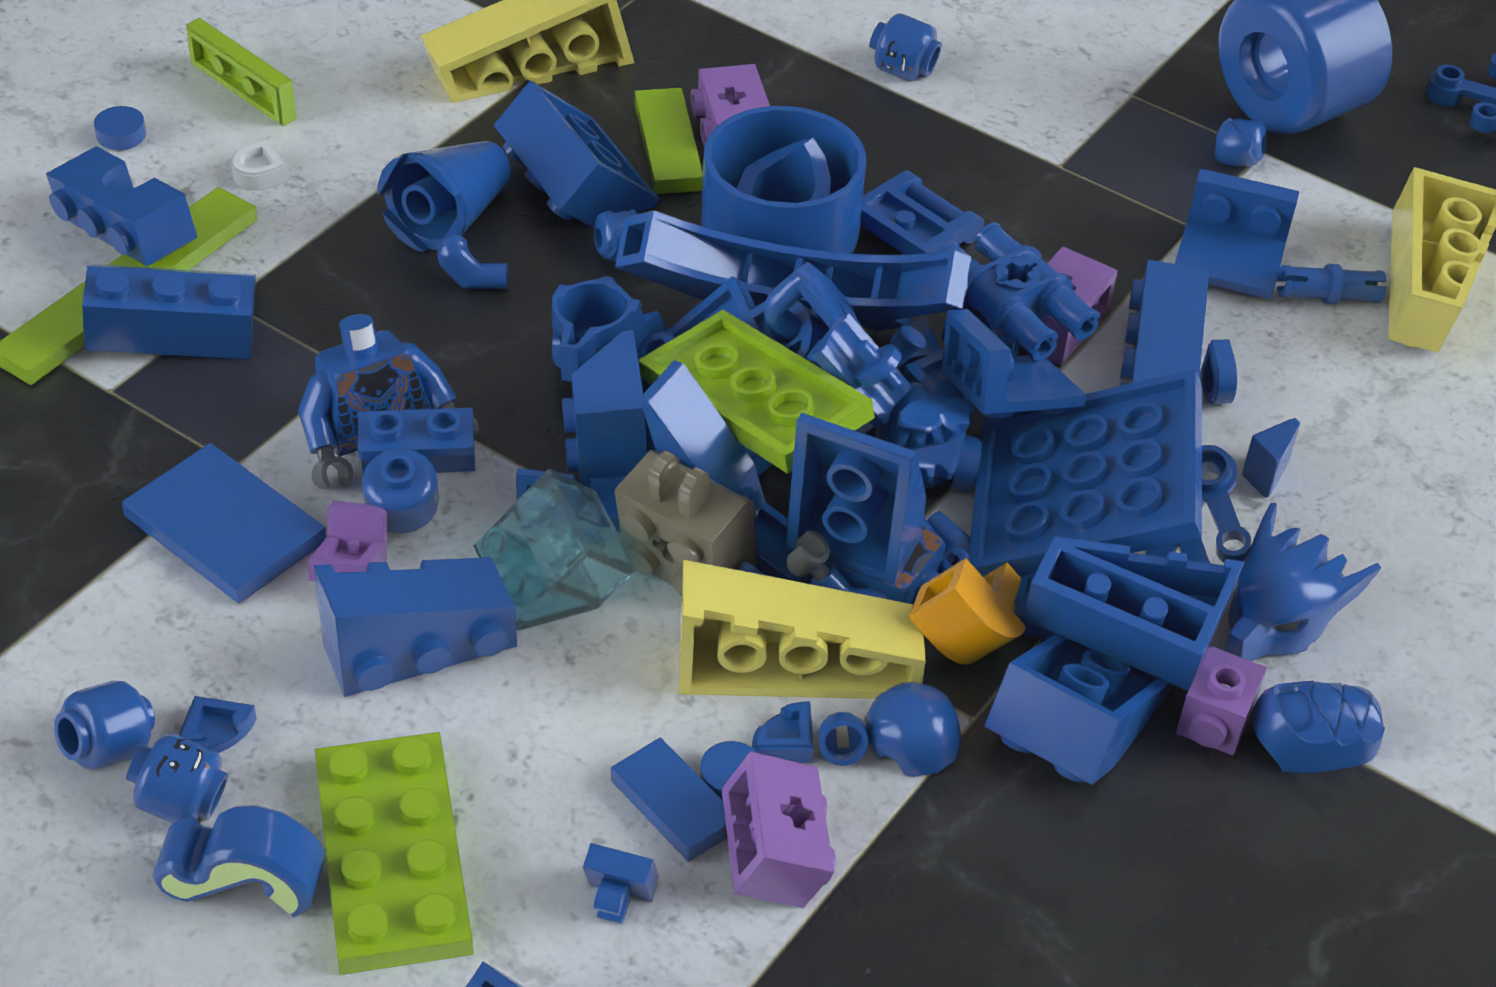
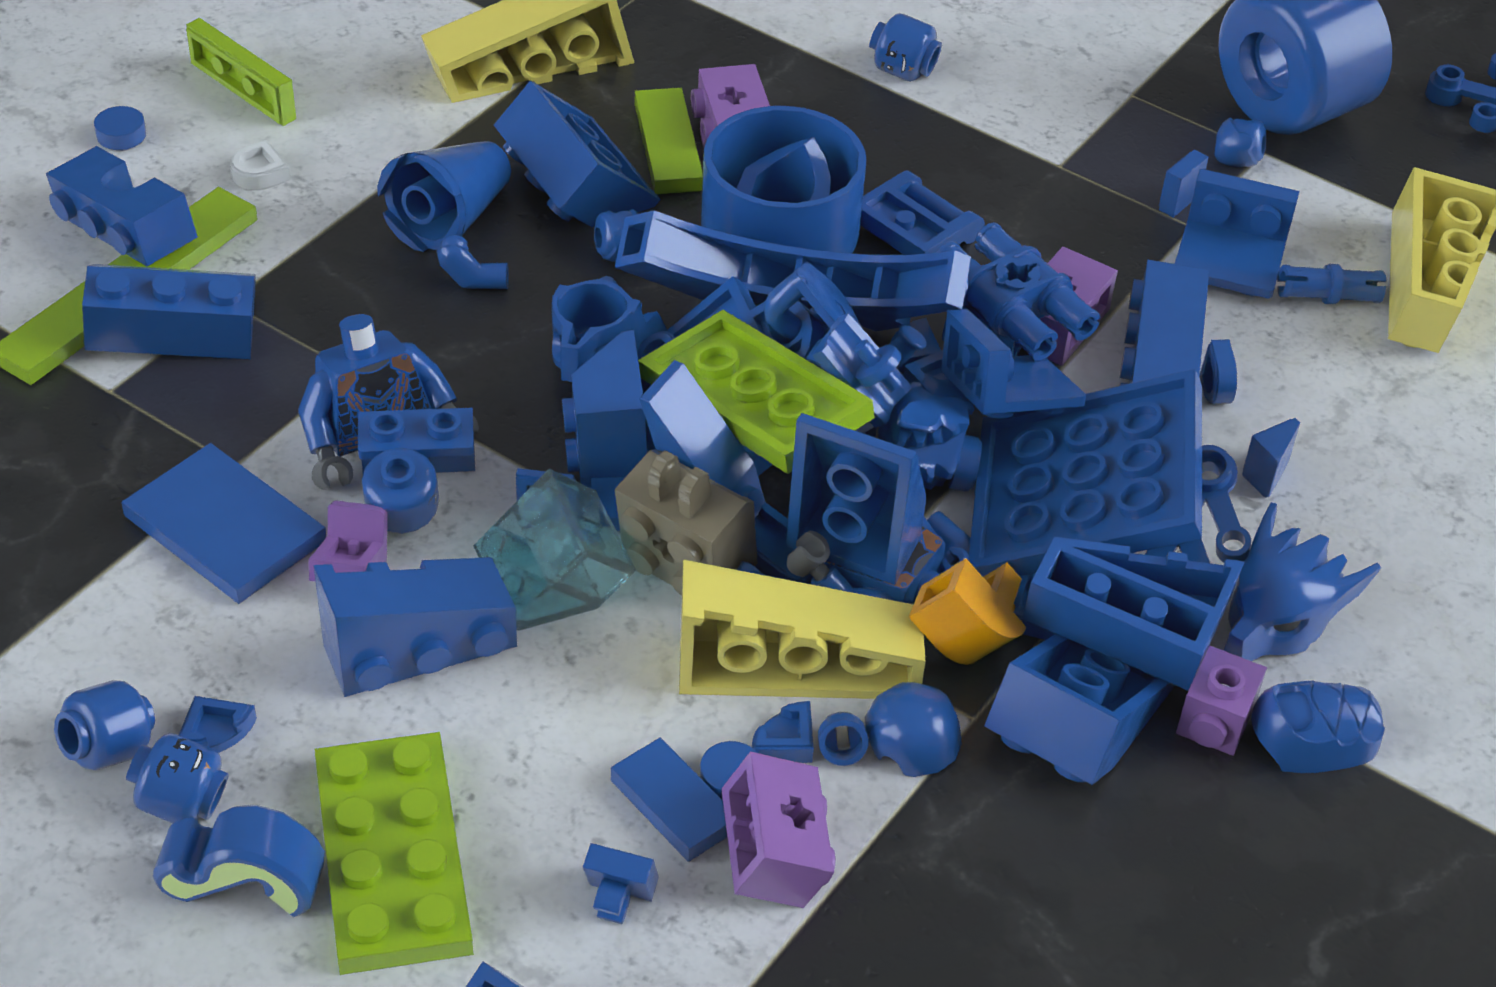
(1181, 182): none -> blue tile

